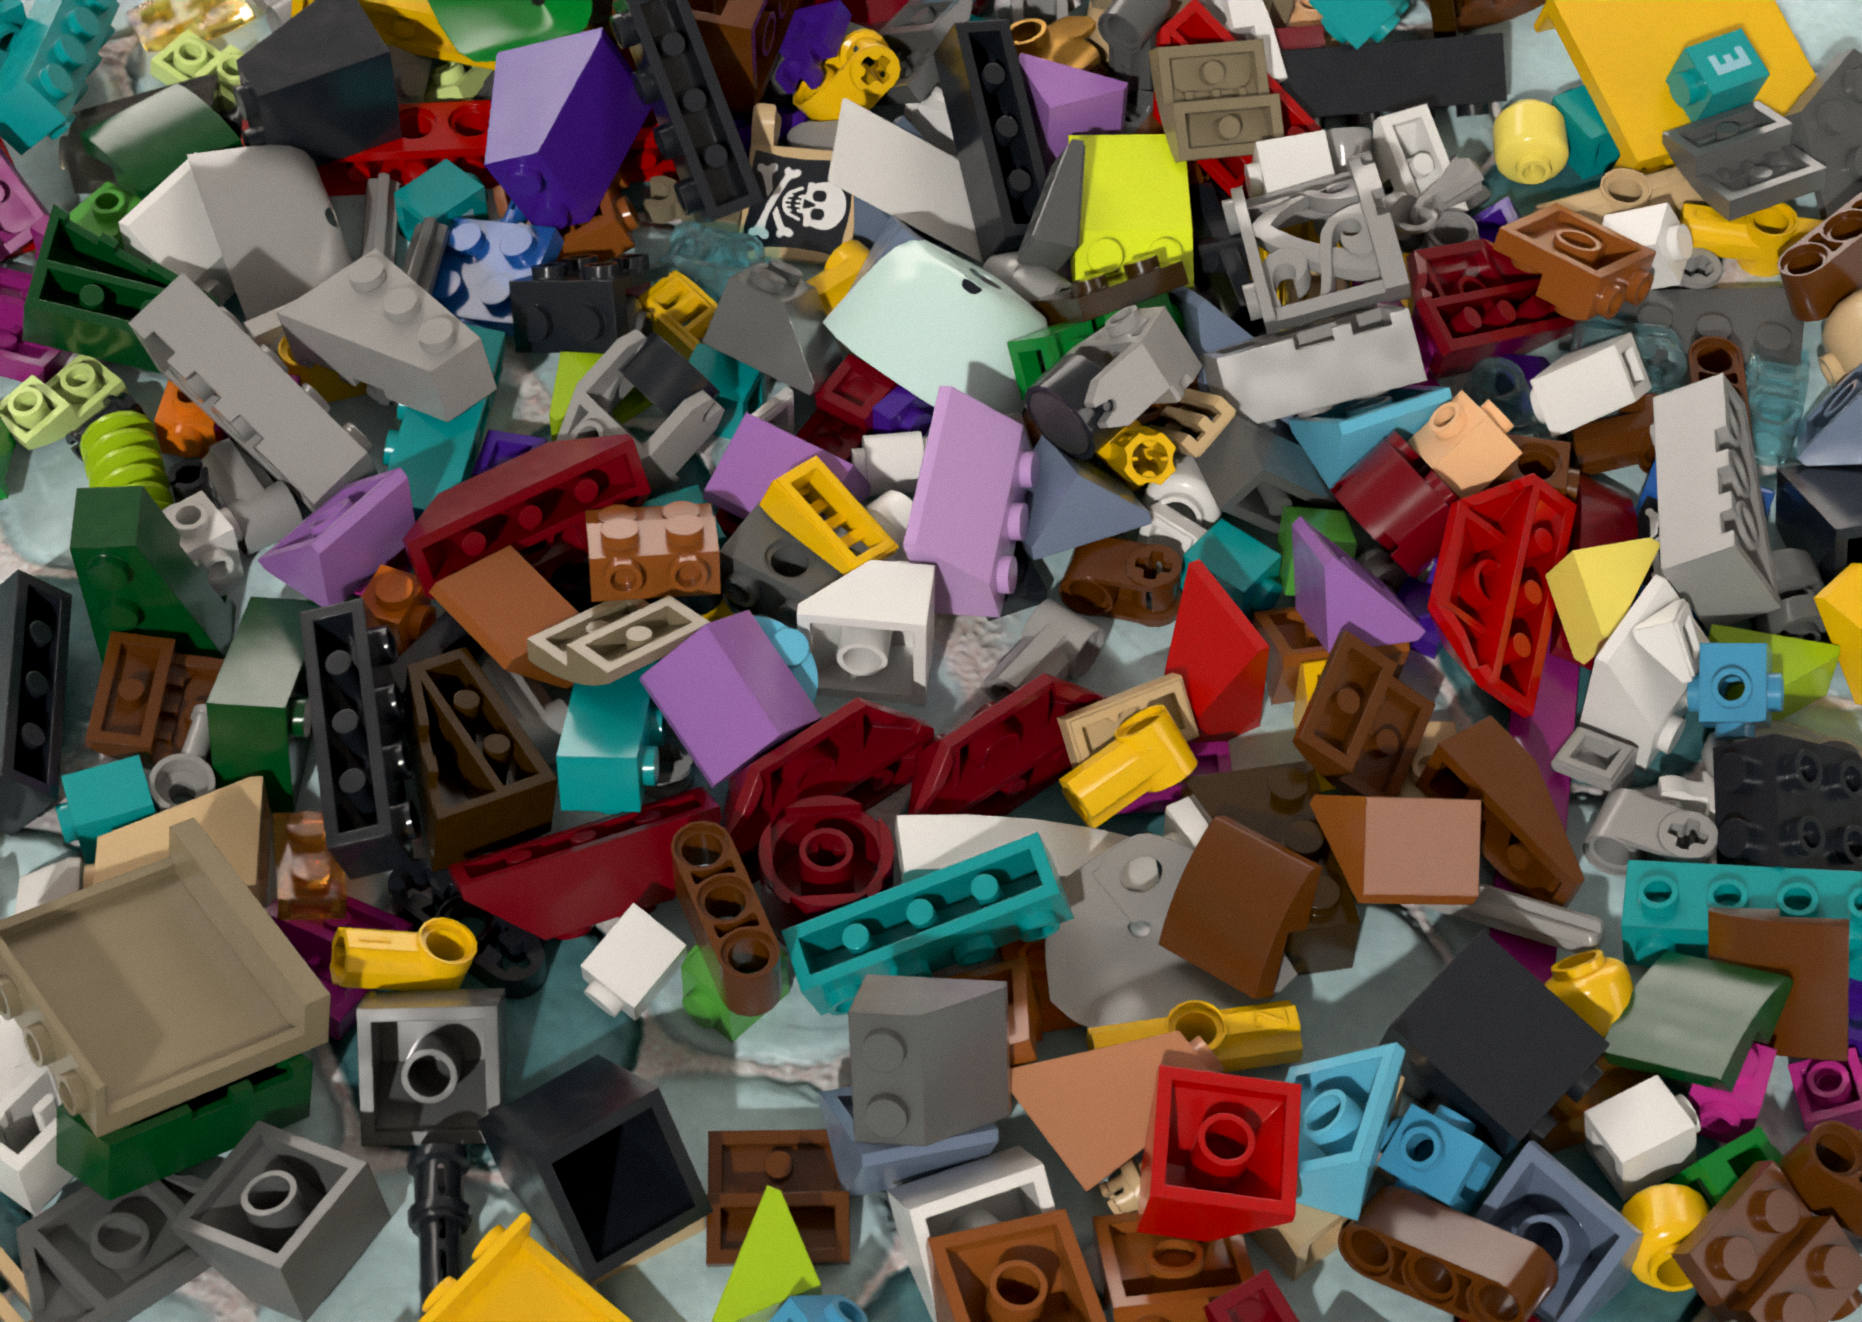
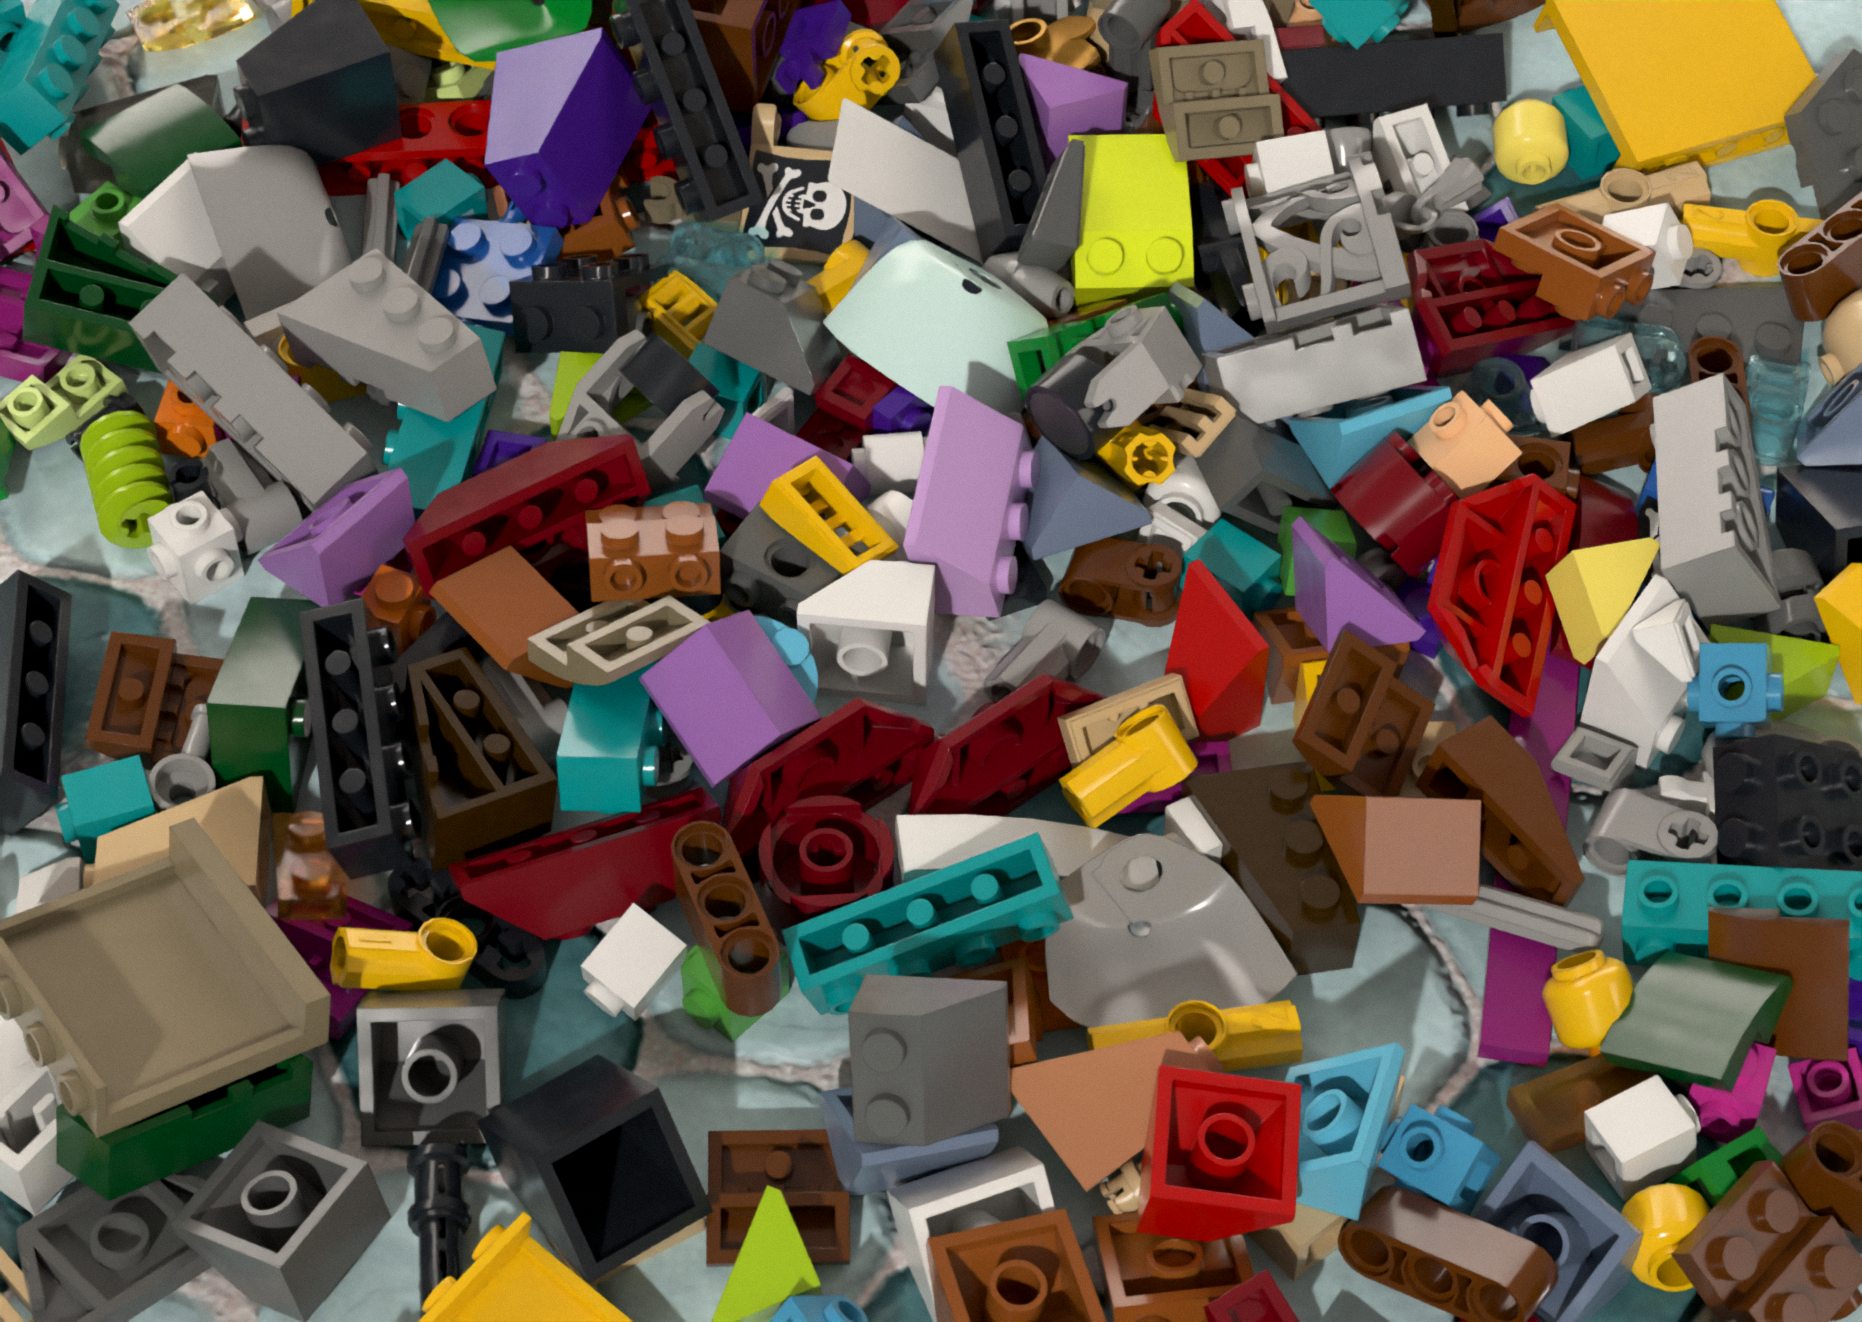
(141, 577): dark green wedge -> none
(193, 57): yellowish green slope -> none
(1101, 295): dark brown wing -> none
(1239, 906): reddish brown slope -> none
(1495, 1047): black slope -> none
(1717, 76): teal brick -> none
(1743, 160): dark grey slope -> none

